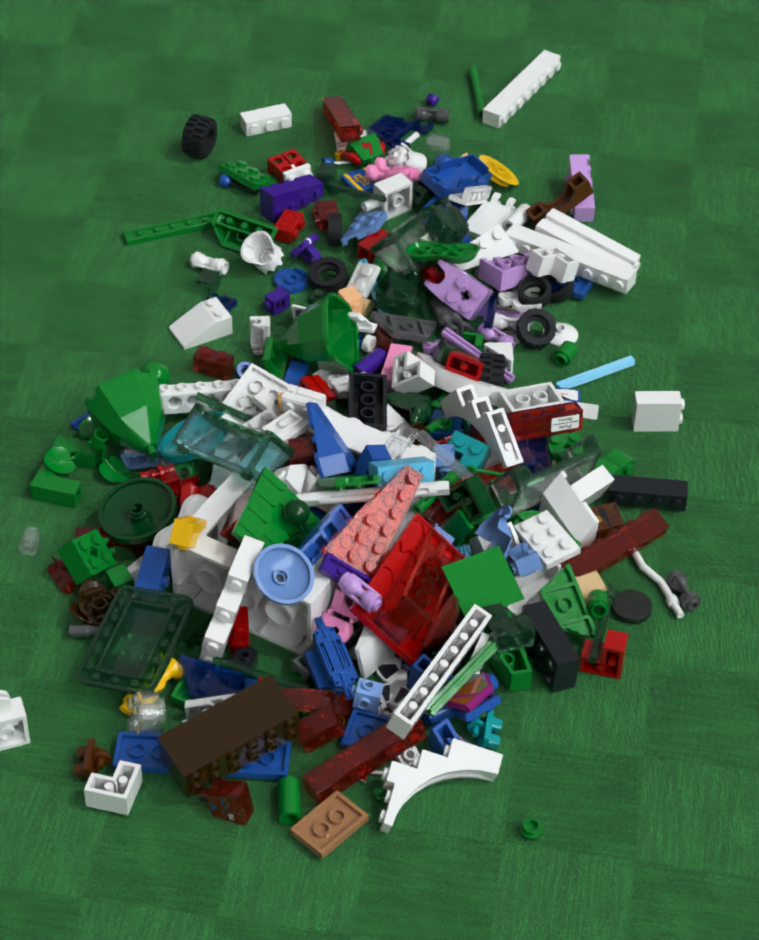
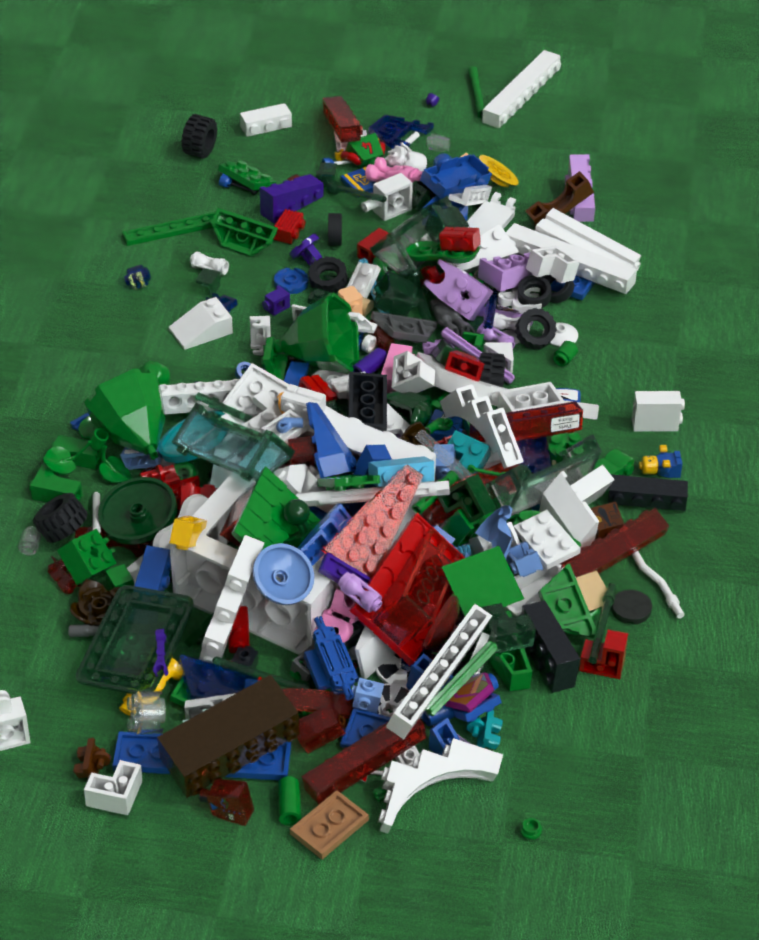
(60, 517): none -> black tyre
(96, 503): none -> white bar
(137, 276): none -> clear blue head
(160, 662): none -> dark purple piece
(213, 363): clear red brick -> none
(261, 251): white hat -> none
(287, 167): red hips -> none
(288, 423): none -> medium blue arm
(321, 210): clear red brick -> none
(364, 225): medium blue wing -> none
(400, 439): clear slope -> none
(439, 115): dark grey piece -> none
(460, 239): none -> red brick
(518, 217): white brick -> none
(596, 373): medium azure axle -> none
(598, 603): green brick -> none
(665, 464): none -> piece
(678, 582): dark grey piece -> none

